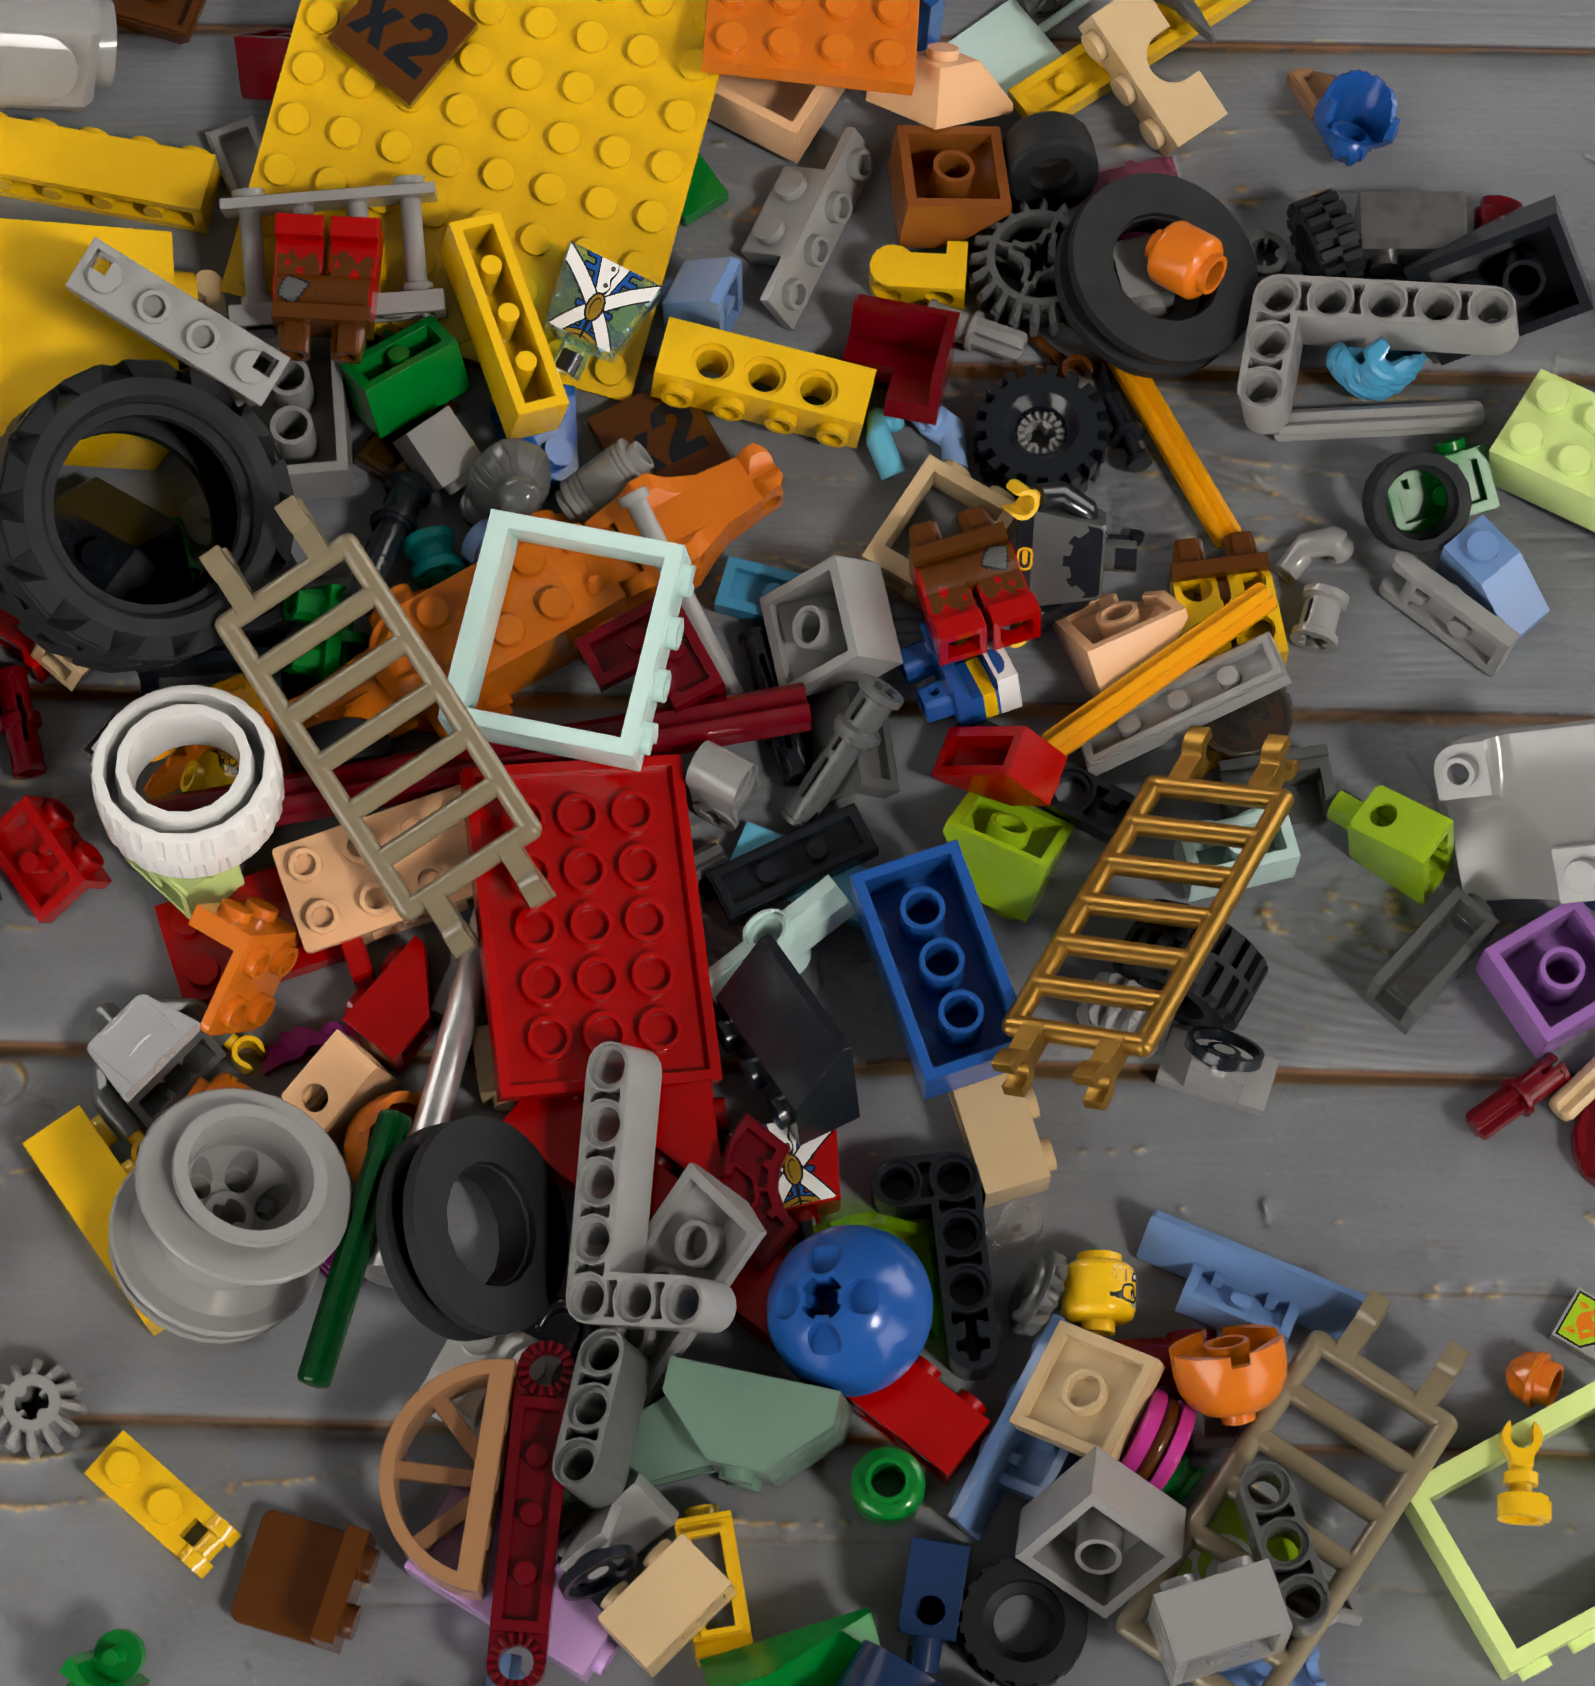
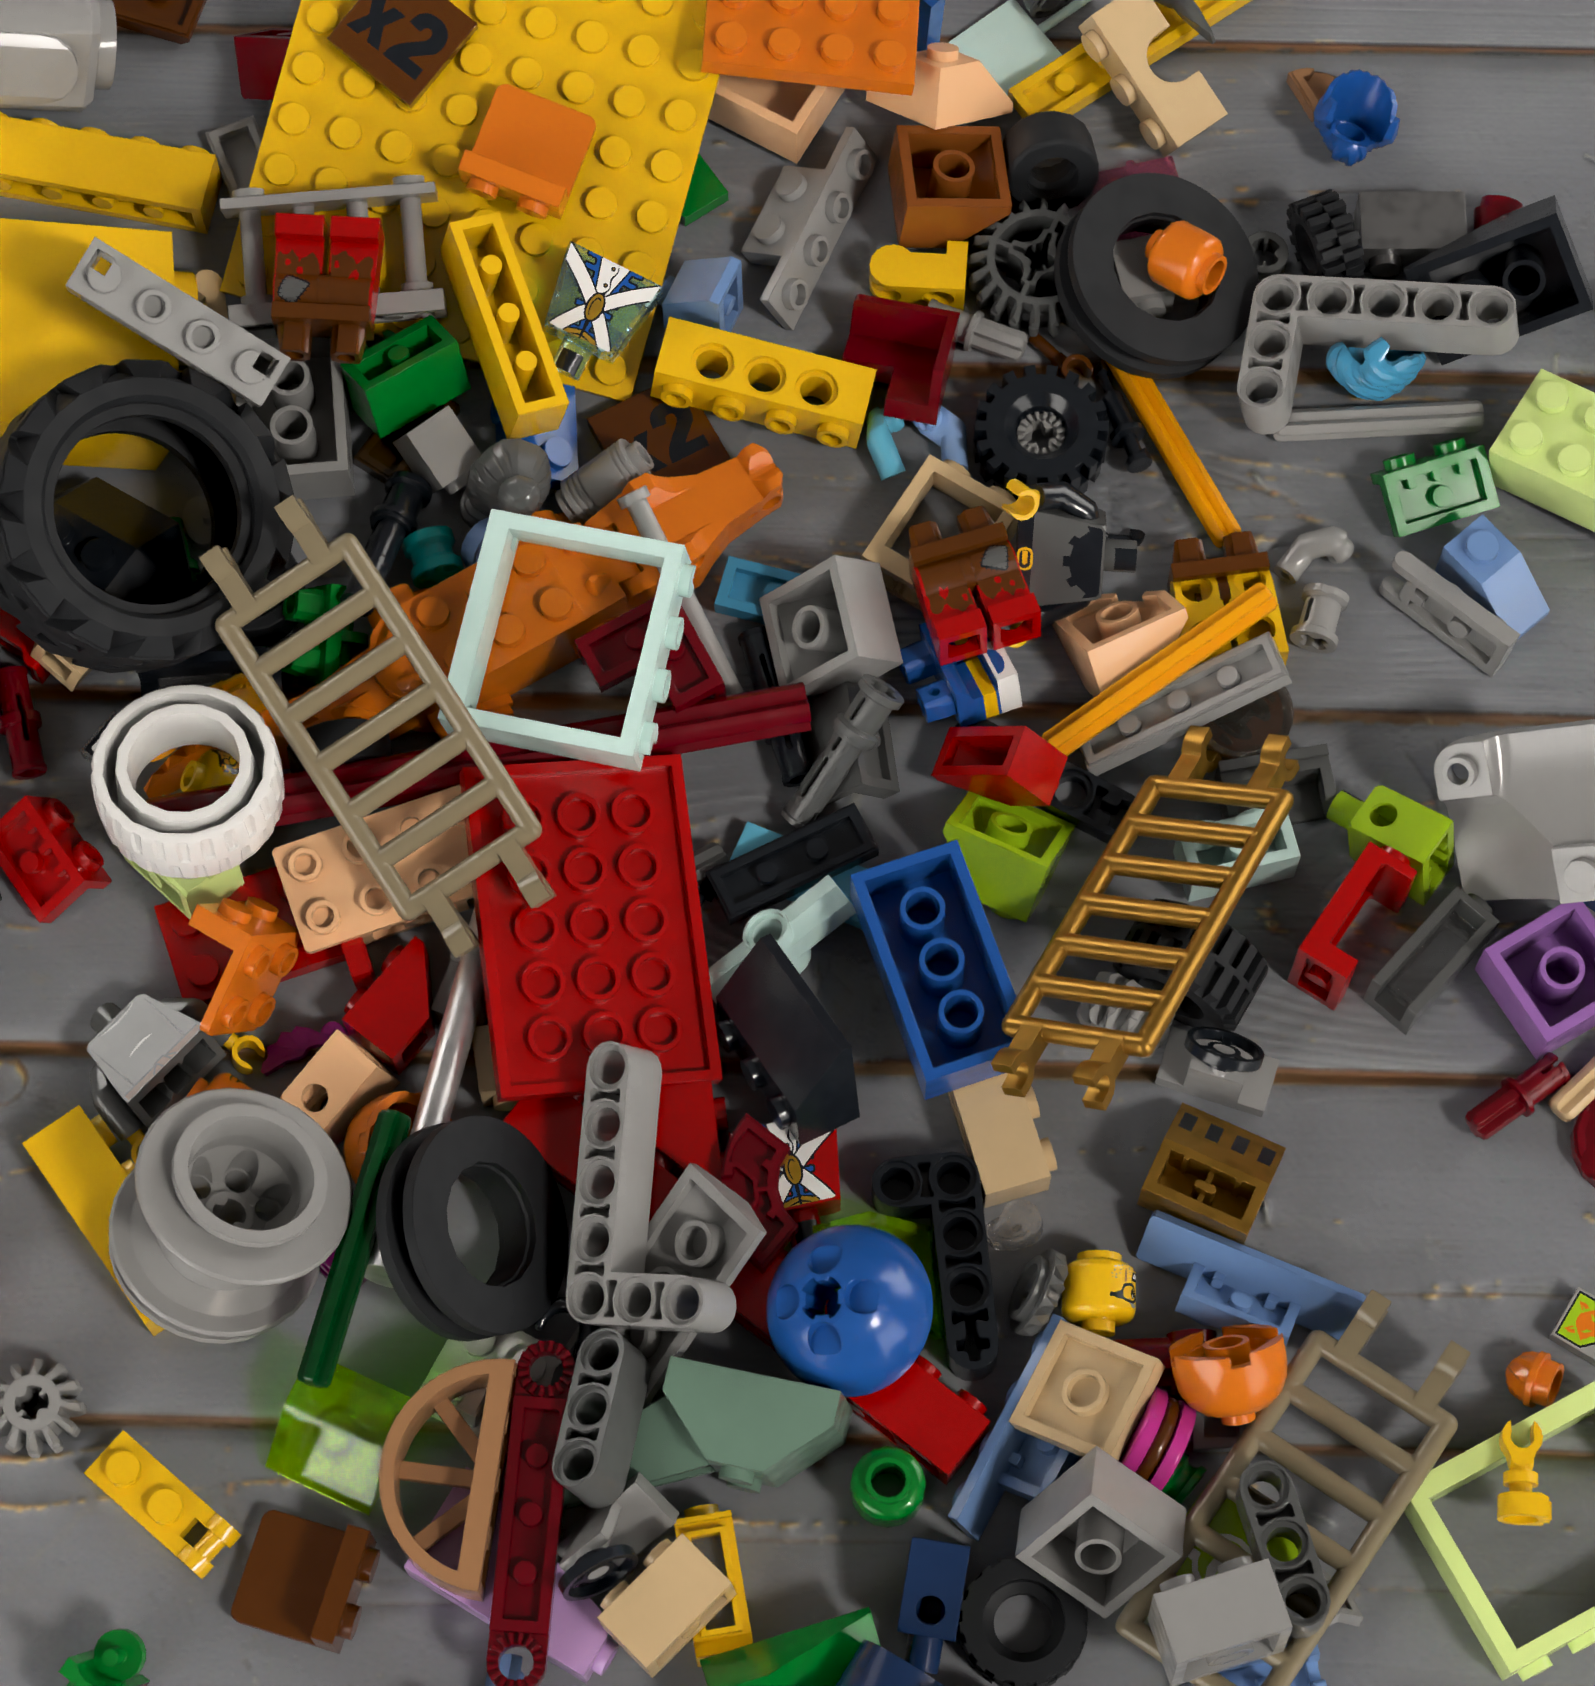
(336, 1437): none -> clear neon green slope
(528, 152): none -> orange bracket
(720, 784): light grey piece -> none
(1211, 1174): none -> pearl gold slope
(1319, 965): none -> red panel
(1456, 510): black tyre -> none

